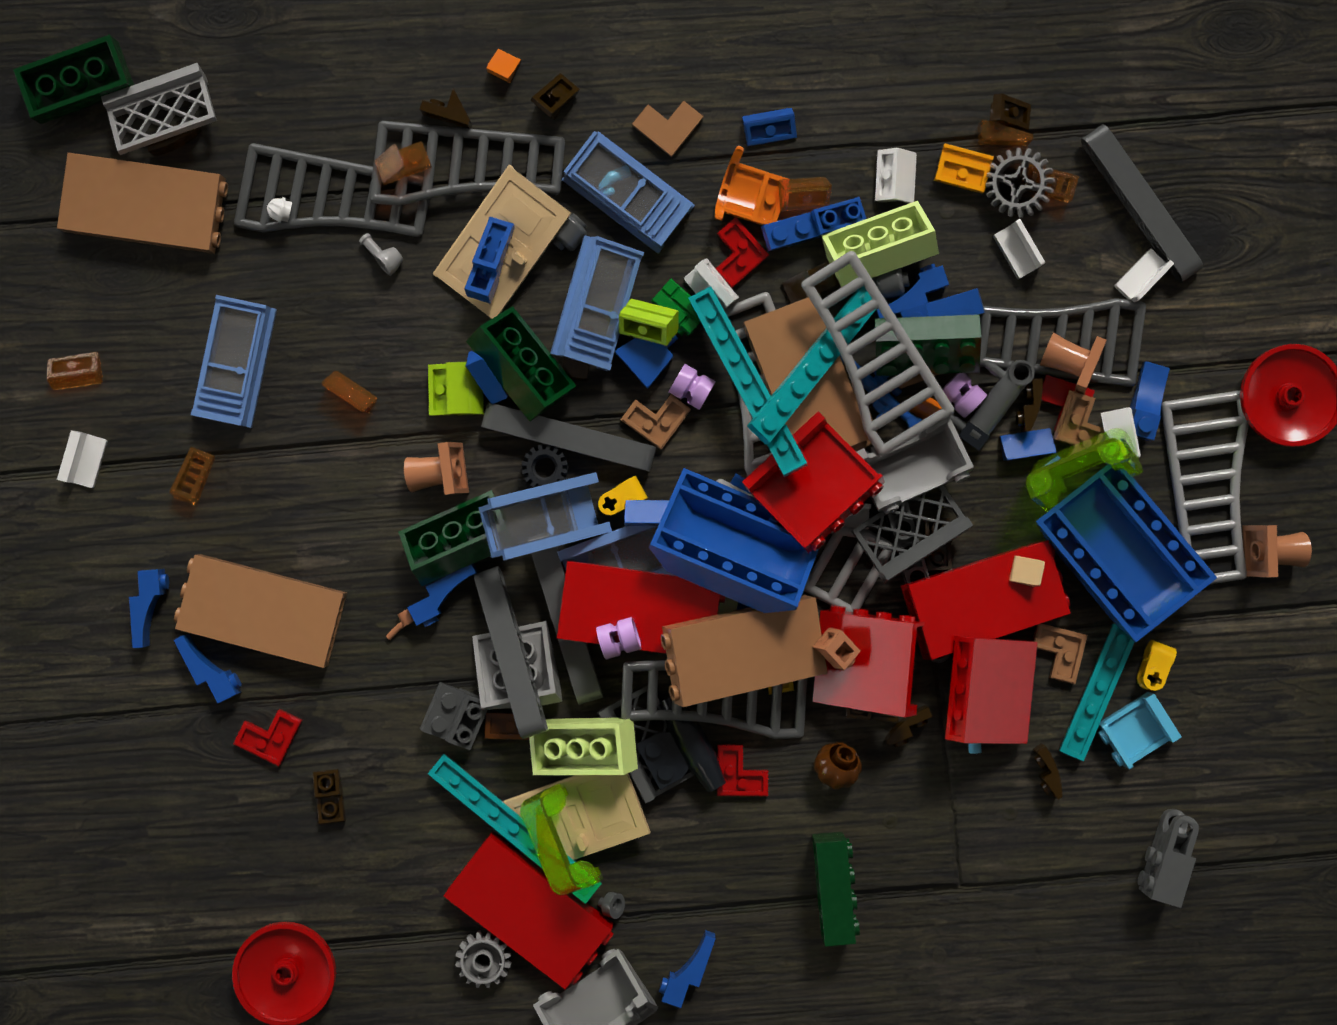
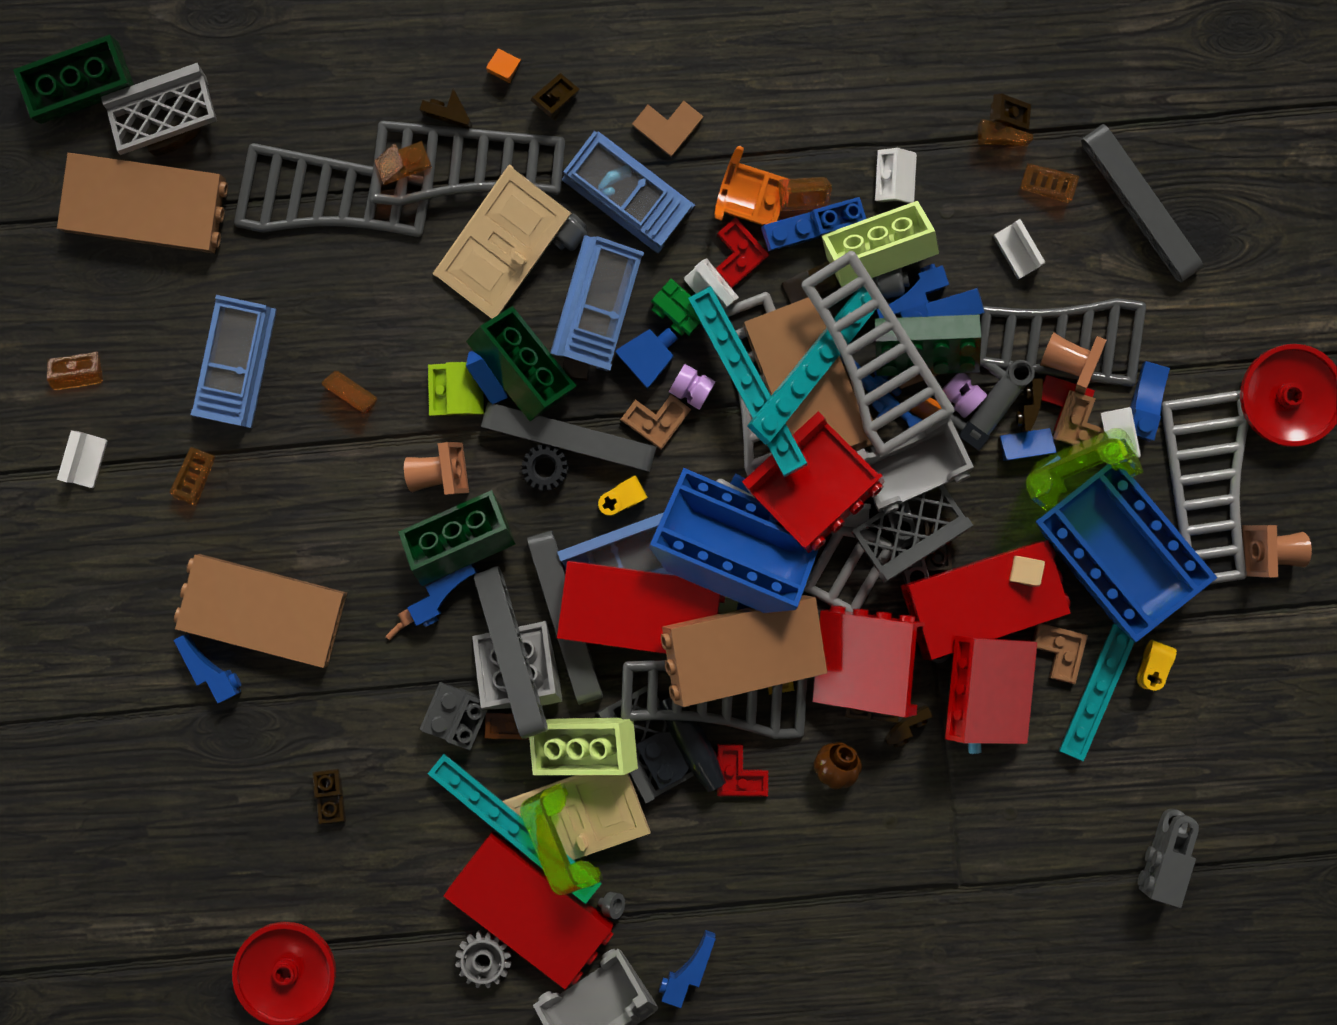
(151, 586): blue slope -> none
(269, 744): red tile -> none
(279, 209): white plate -> none
(387, 259): light grey bar -> none
(489, 260): blue slope -> none
(541, 517): piece -> none
(627, 635): lavender wheel -> none
(644, 512): slope -> none
(648, 322): lime brick -> none
(769, 126): blue slope -> none
(834, 889): dark green brick -> none
(837, 648): nougat brick -> none
(963, 168): light orange plate -> none
(1017, 194): light grey gear -> none
(1051, 778): dark brown slope -> none
(1137, 730): medium azure panel -> none
(1142, 275): white panel -> none

